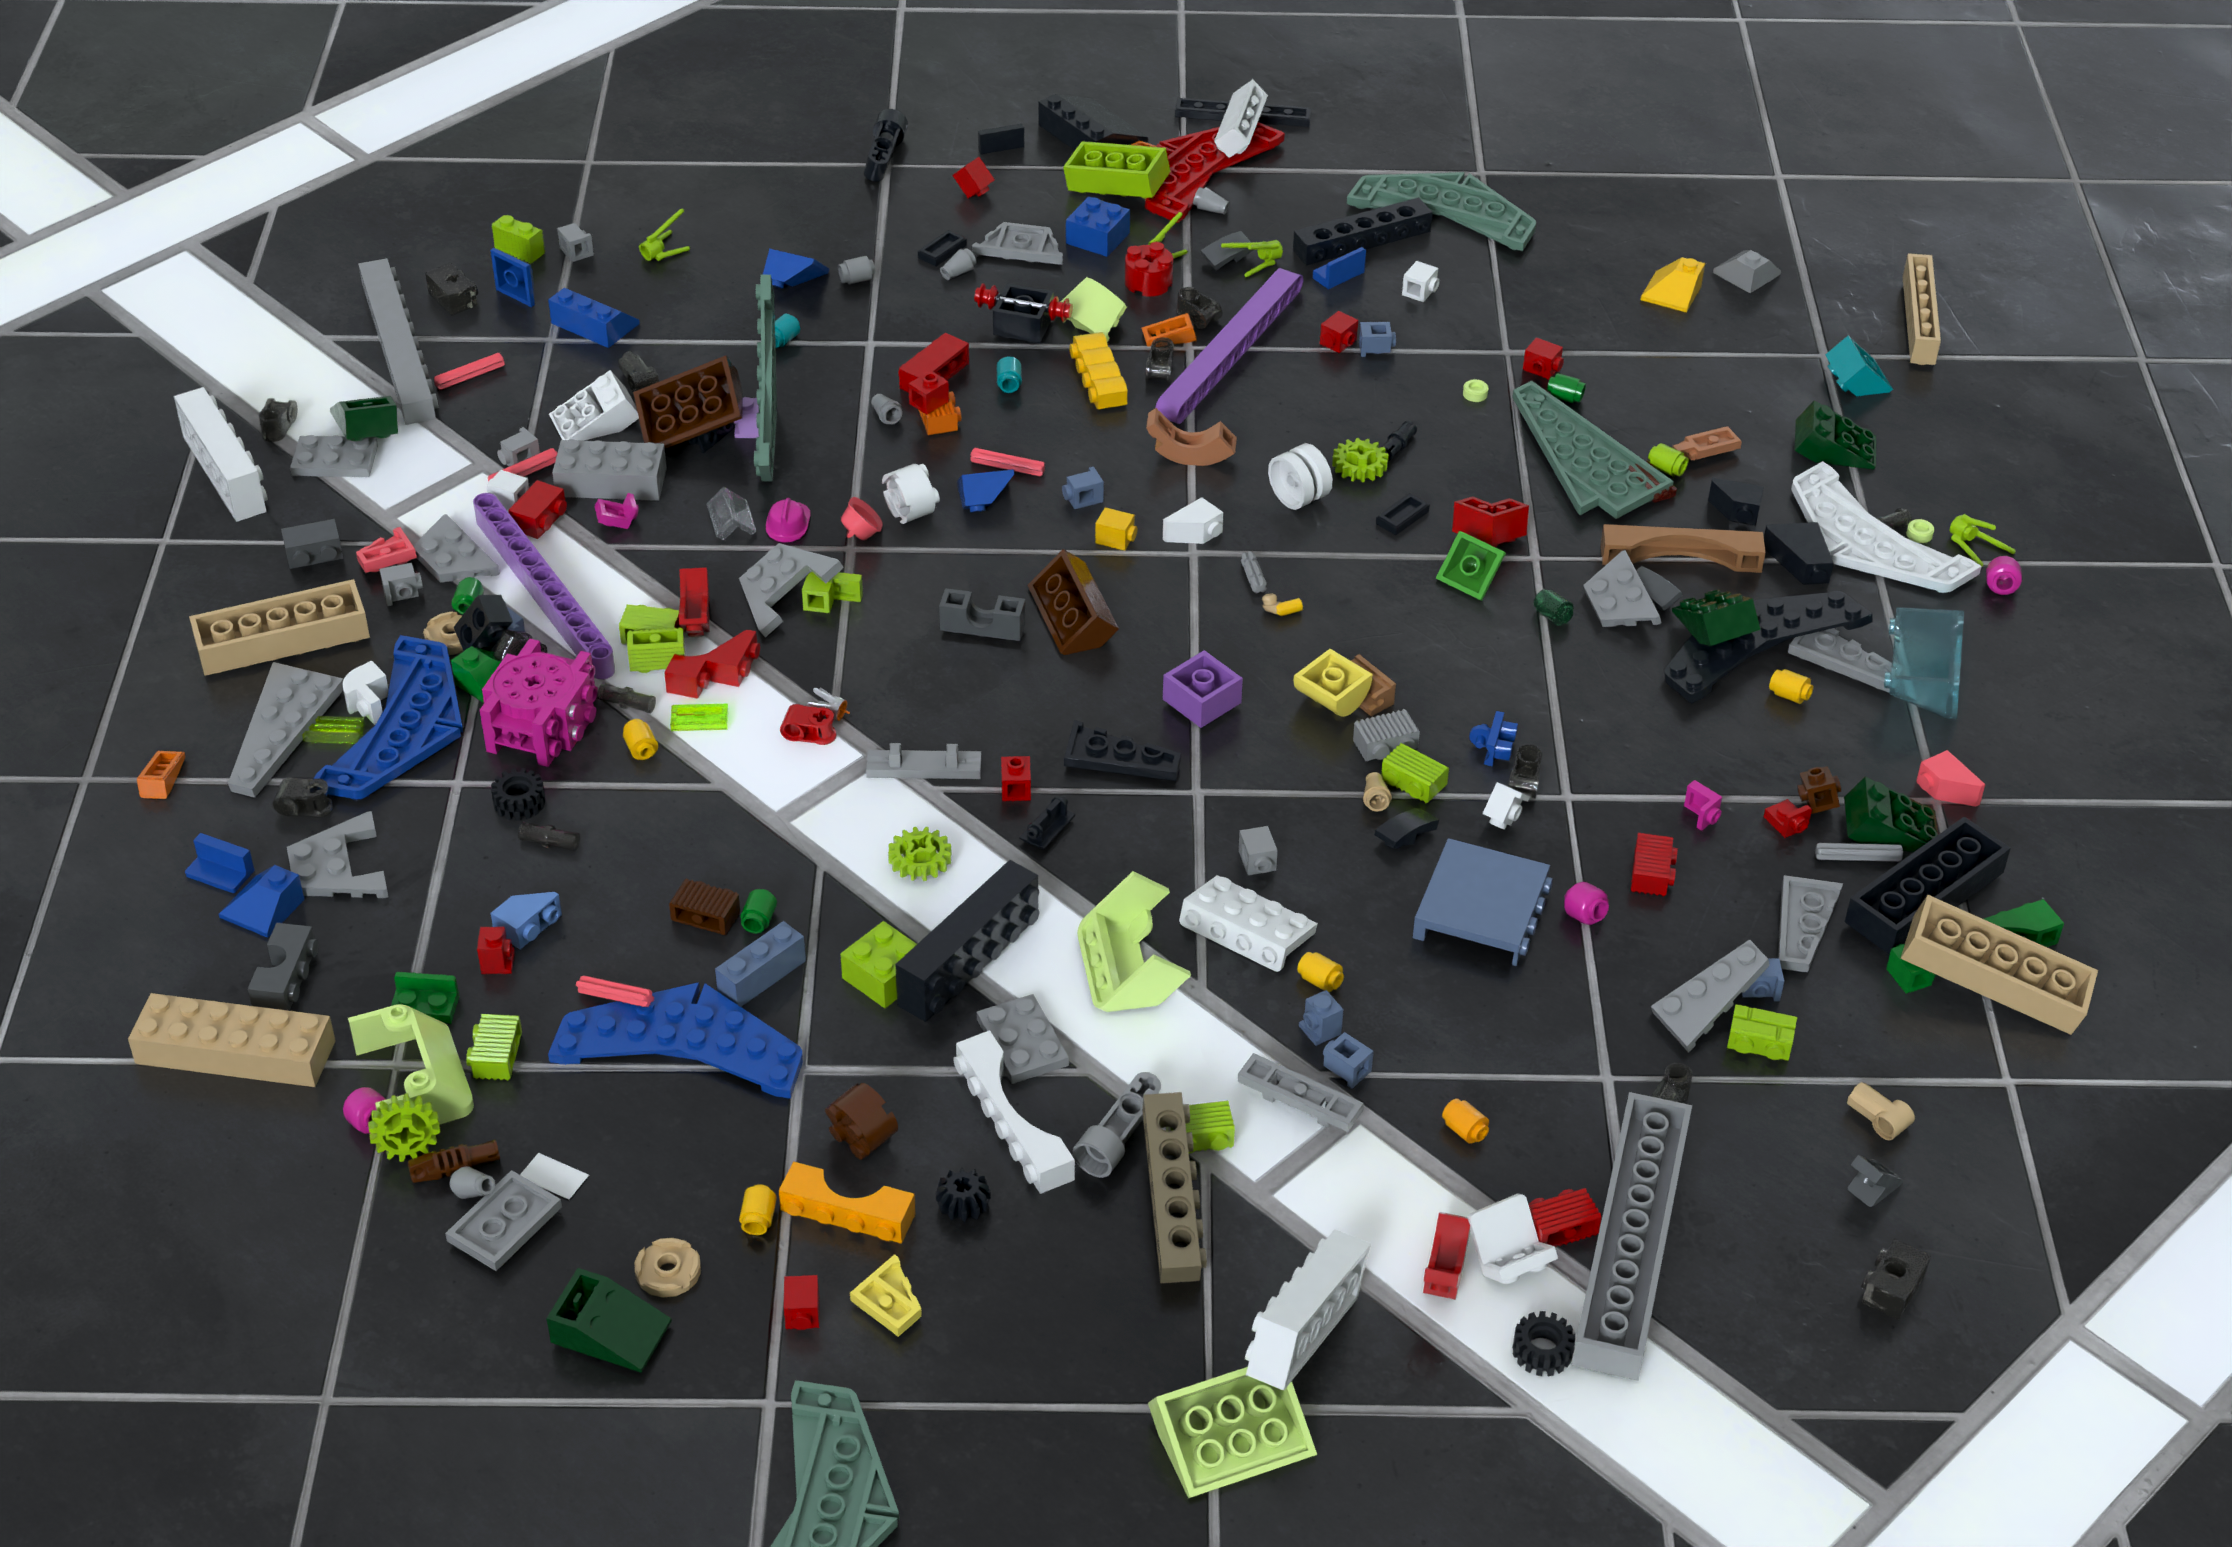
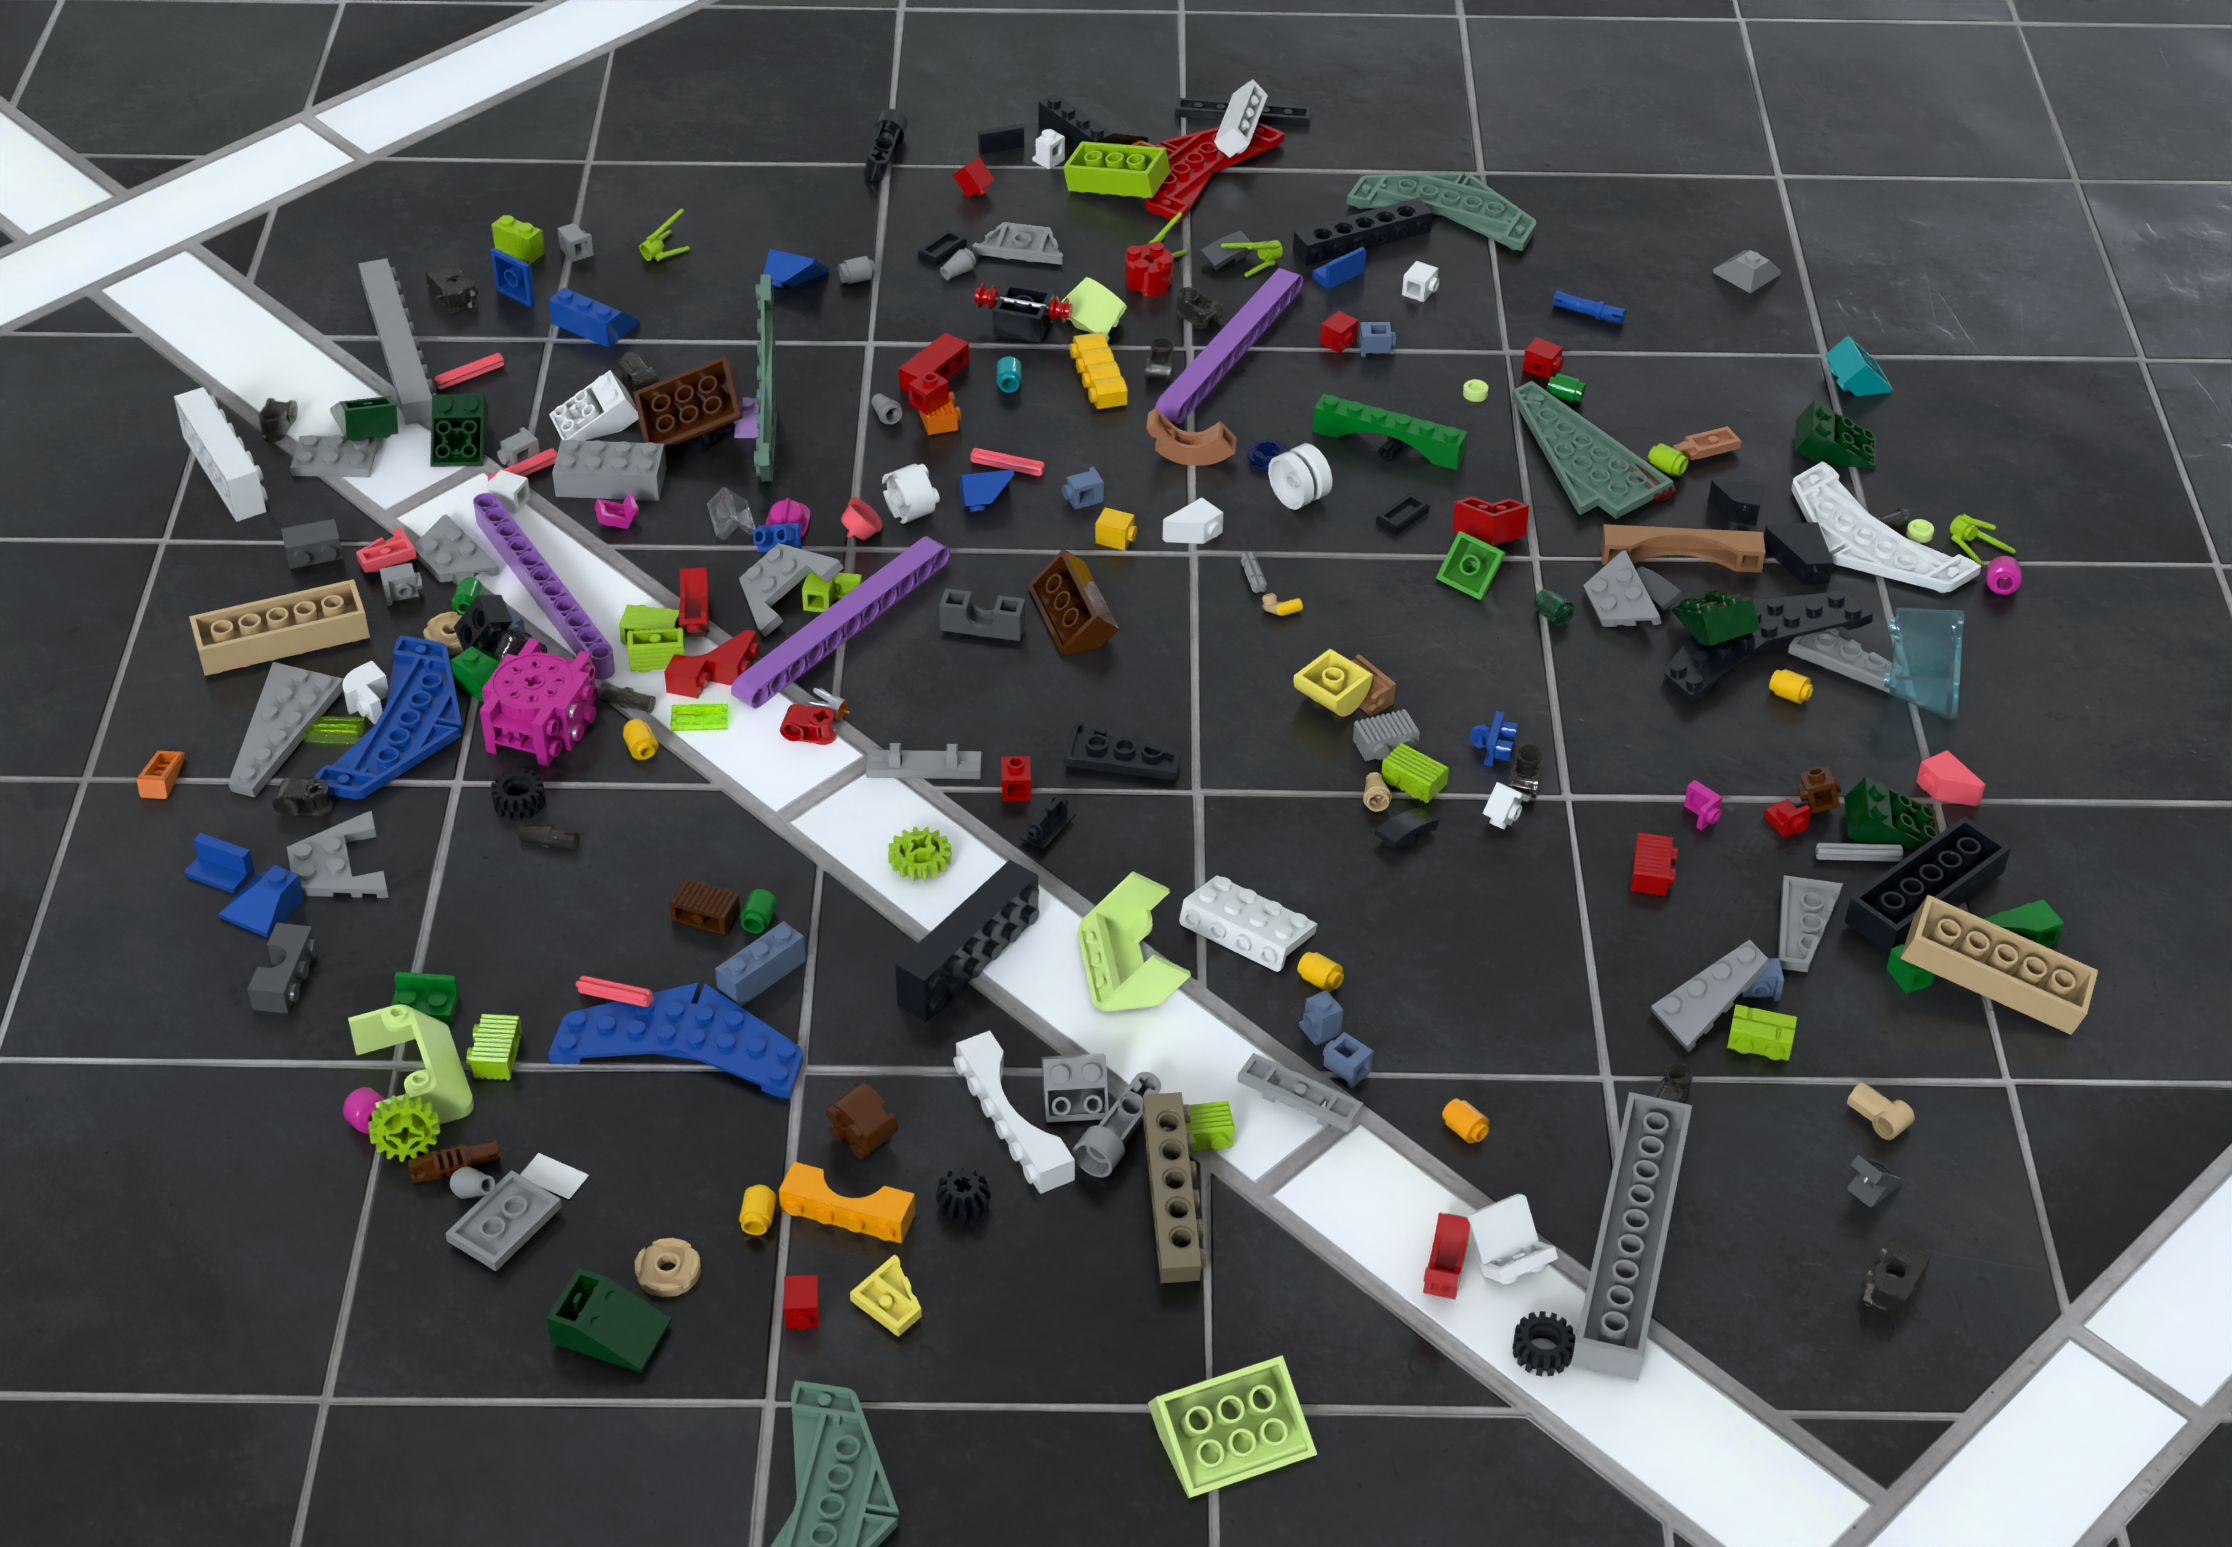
(232, 1040): tan brick -> none
(458, 430): none -> dark green slope
(495, 951): red brick -> none
(527, 916): medium blue slope -> none
(538, 508): red brick -> none
(768, 536): none -> blue hips
(786, 329): teal brick -> none
(839, 622): none -> medium lavender beam
(872, 961): lime brick -> none
(1025, 1038): light grey plate -> none
(1049, 149): none -> white brick
(1075, 1087): none -> light grey slope
(1097, 226): blue brick -> none
(1177, 329): orange slope -> none
(1202, 688): medium lavender brick -> none
(1210, 201): light grey cone -> none
(1257, 850): light grey brick -> none
(1259, 450): none -> clear blue gear
(1306, 1309): white brick -> none
(1360, 460): lime gear -> none
(1437, 442): none -> green arch
(1484, 897): sand blue panel -> none
(1565, 1217): red brick -> none
(1586, 903): dark pink head -> none
(1597, 309): none -> blue pin
(1675, 284): yellow slope -> none
(1921, 309): tan brick -> none

